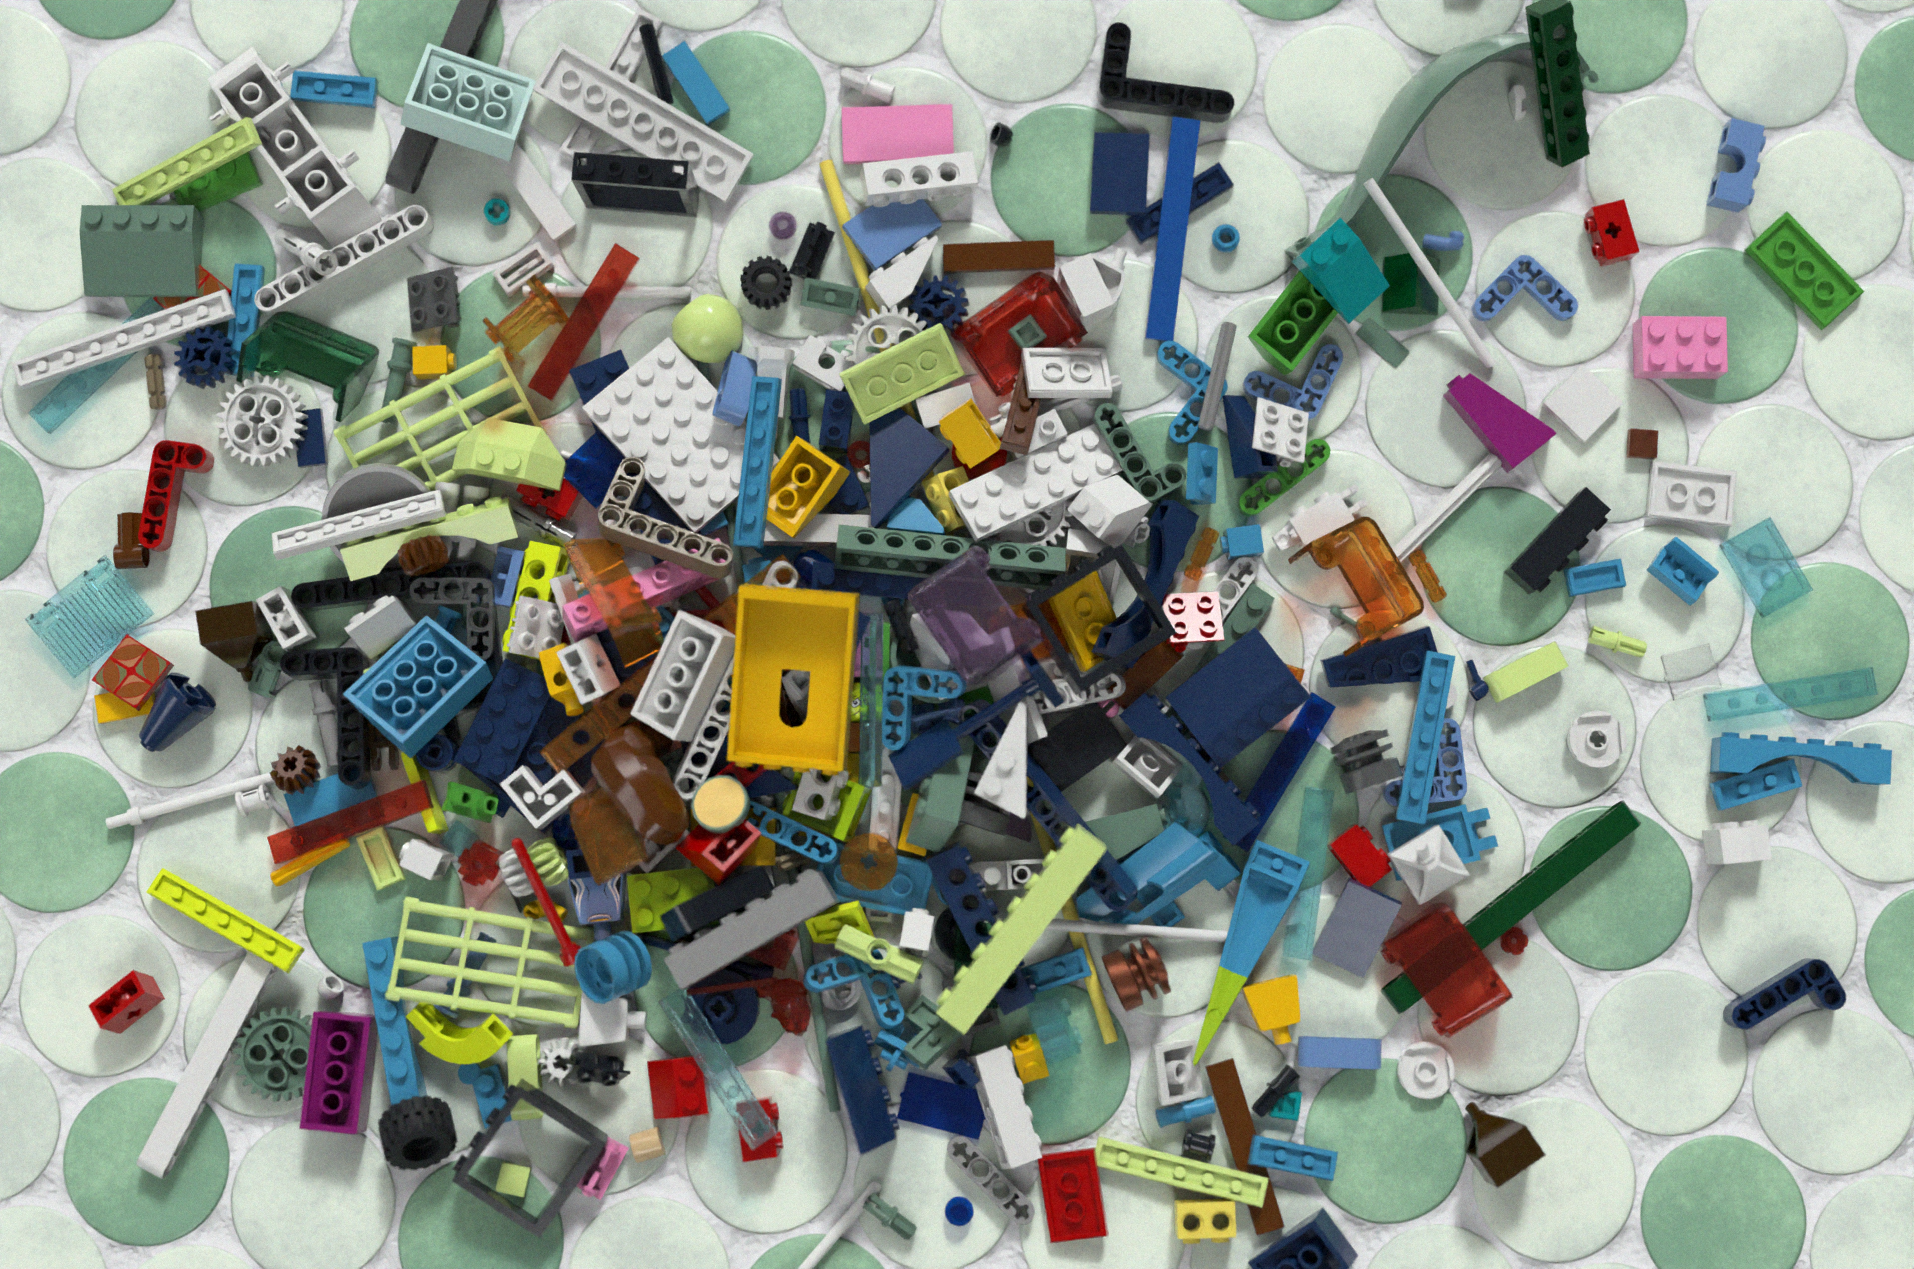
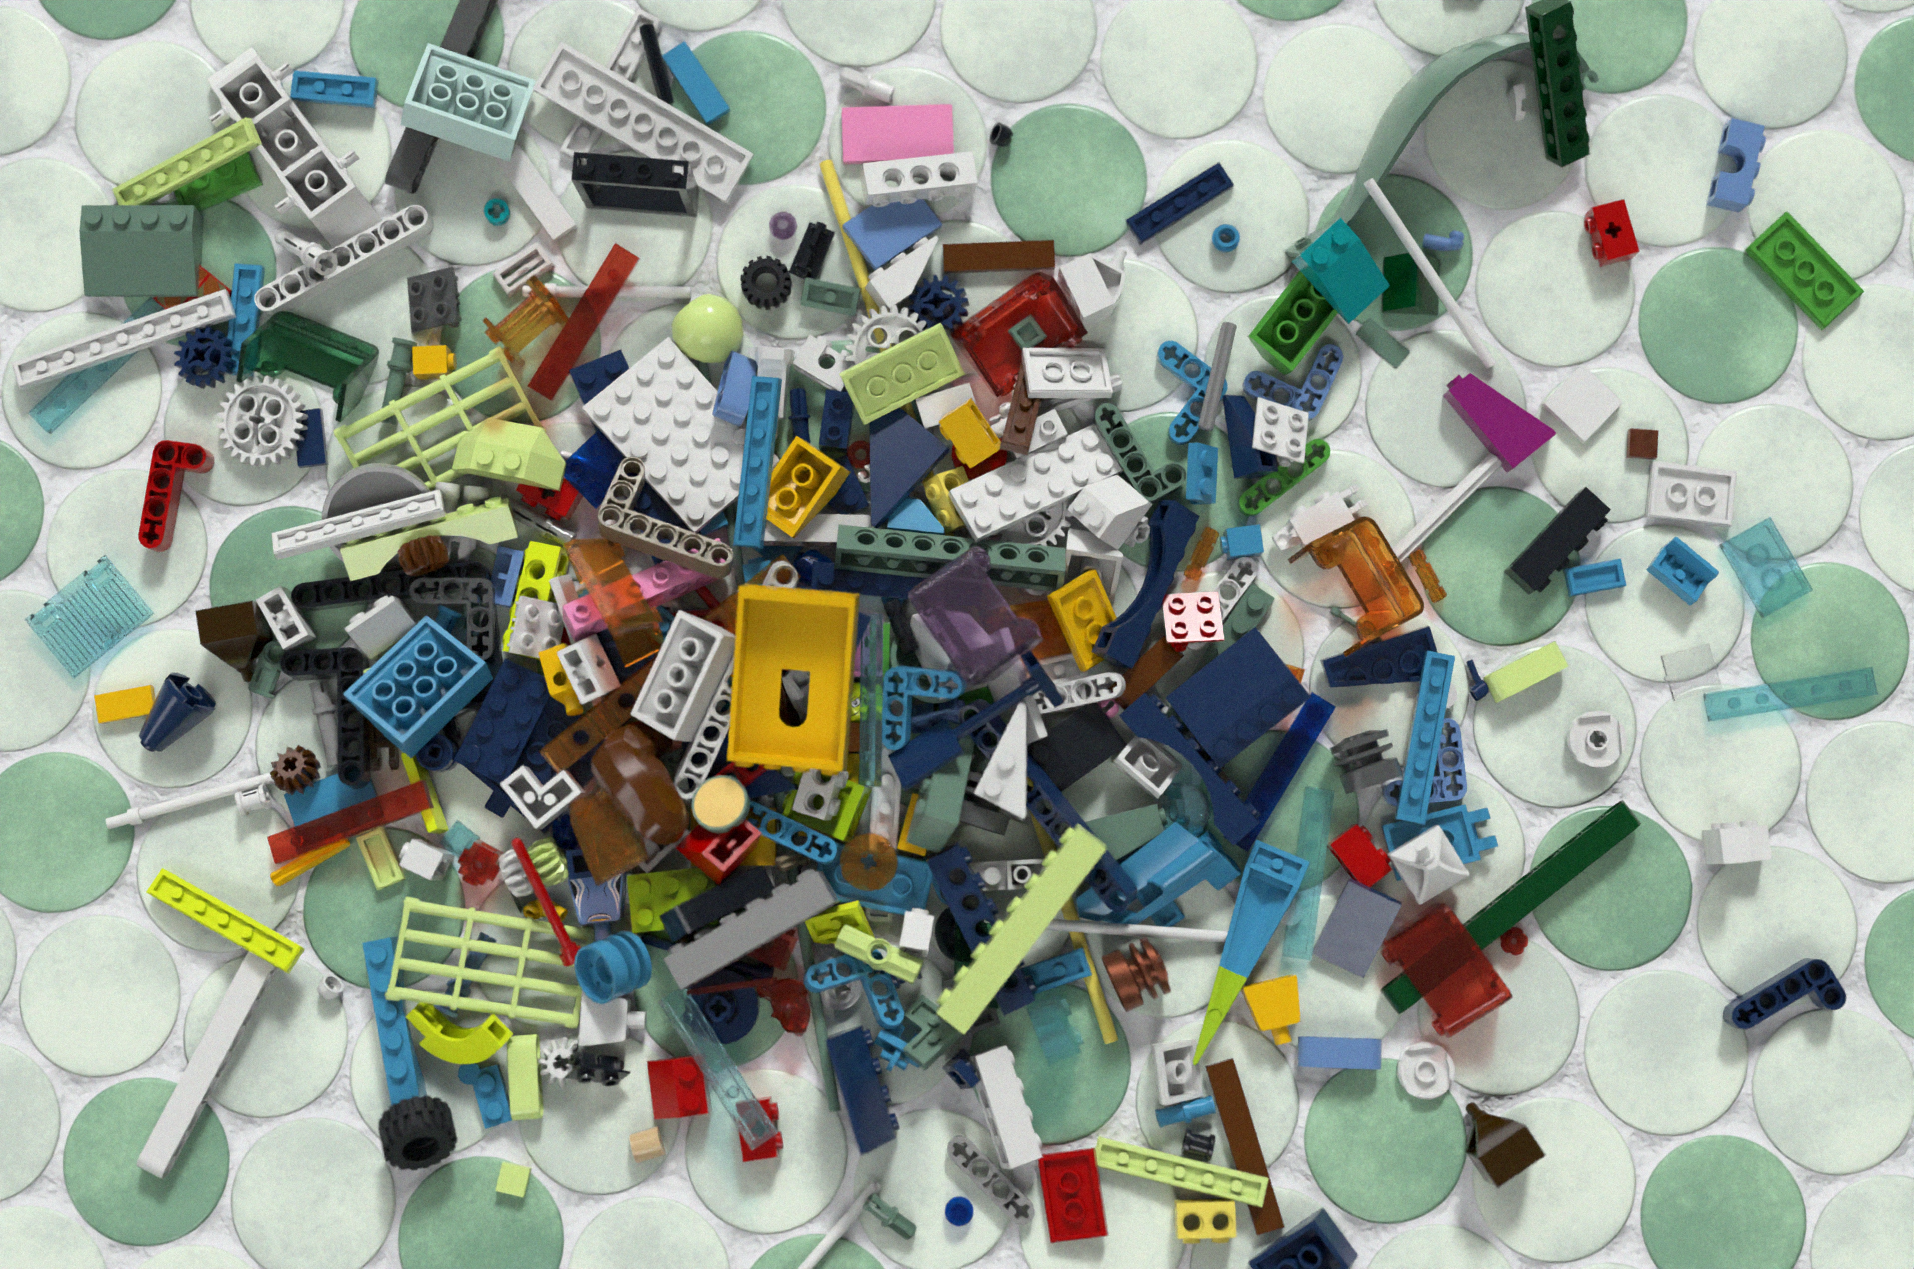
(126, 1002): red brick -> none
(129, 551): reddish brown piece -> none
(132, 672): tile -> none
(155, 381): dark tan axle -> none
(261, 1072): sand green gear -> none
(339, 1072): magenta slope -> none
(470, 802): bright green hips -> none
(596, 1138): black window -> none
(603, 1169): bright pink hinge -> none
(941, 1106): clear blue piece -> none
(1019, 828): clear purple tile -> none
(1029, 1058): yellow bracket -> none
(1083, 570): black window -> none
(1119, 174): dark blue tile -> none
(1152, 89): black beam -> none
(1172, 229): blue tile -> none
(1275, 1090): black axle -> none
(1287, 1108): teal tile -> none
(1292, 1157): dark azure tile -> none
(1520, 281): medium blue beam -> none
(1617, 642): yellowish green axle -> none
(1680, 347): bright pink brick -> none
(1755, 784): dark azure plate -> none
(1858, 765): dark azure arch -> none

